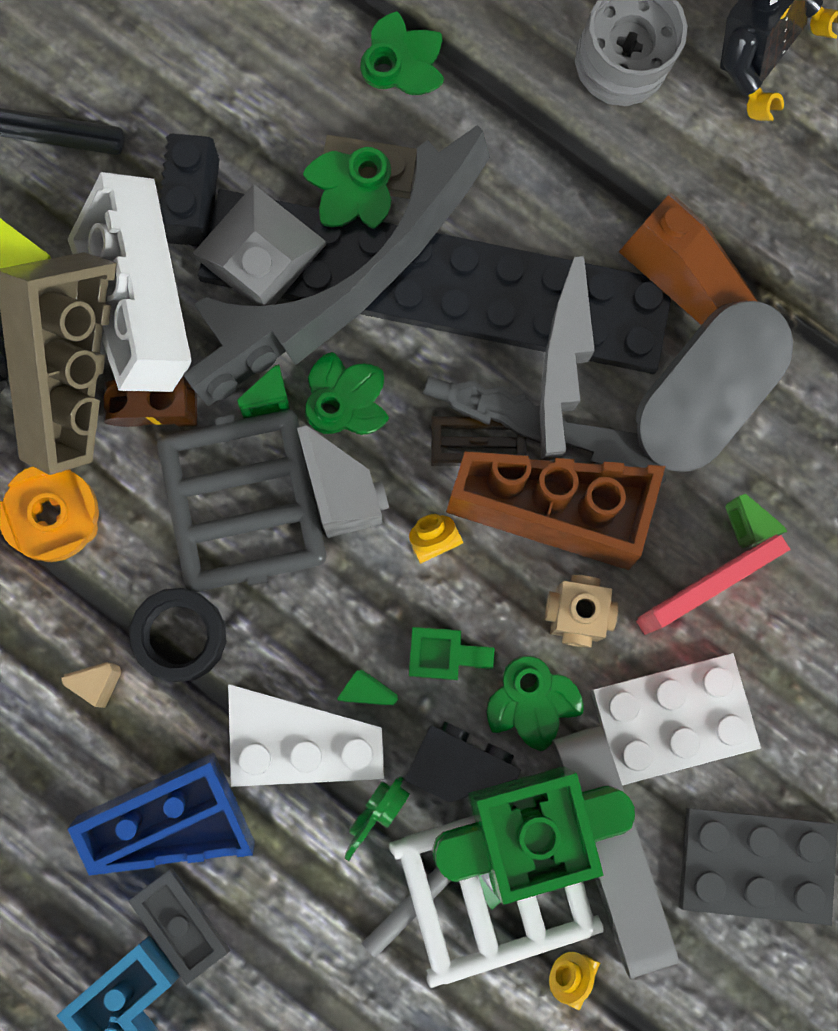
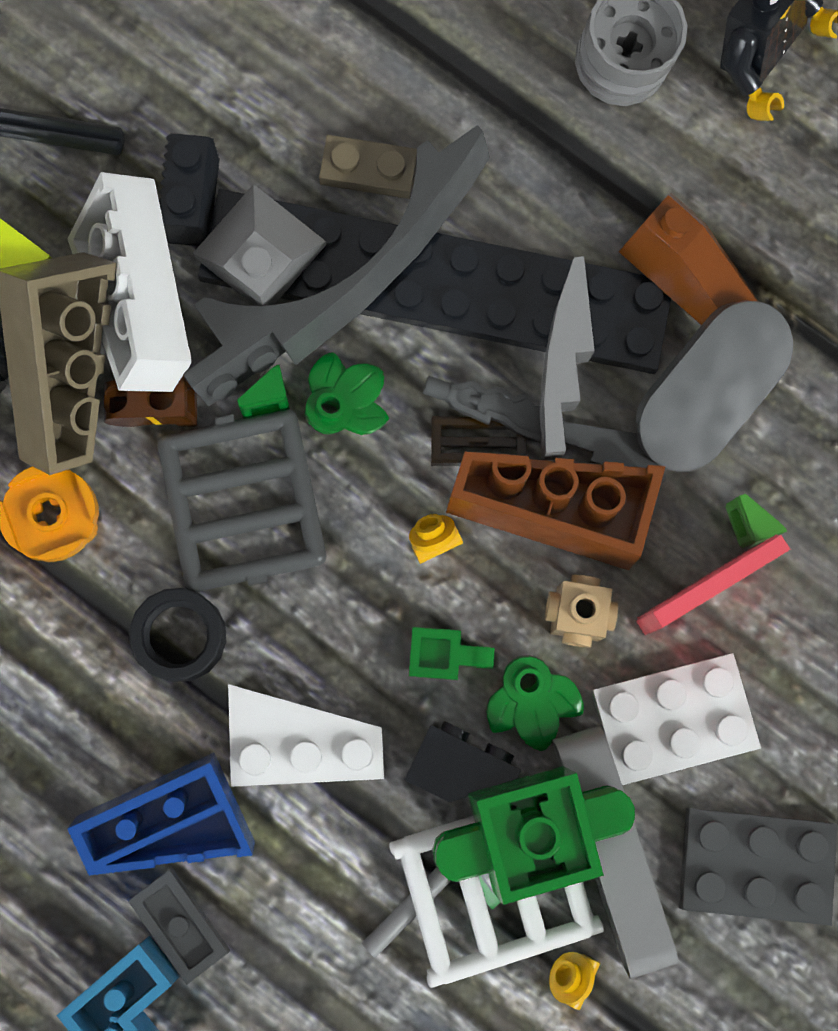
(94, 683): tan slope -> none
(341, 486): light grey slope -> none
(346, 191): green plate -> none
(367, 689): green slope -> none
(381, 808): green plate -> none
(408, 55): green plate -> none

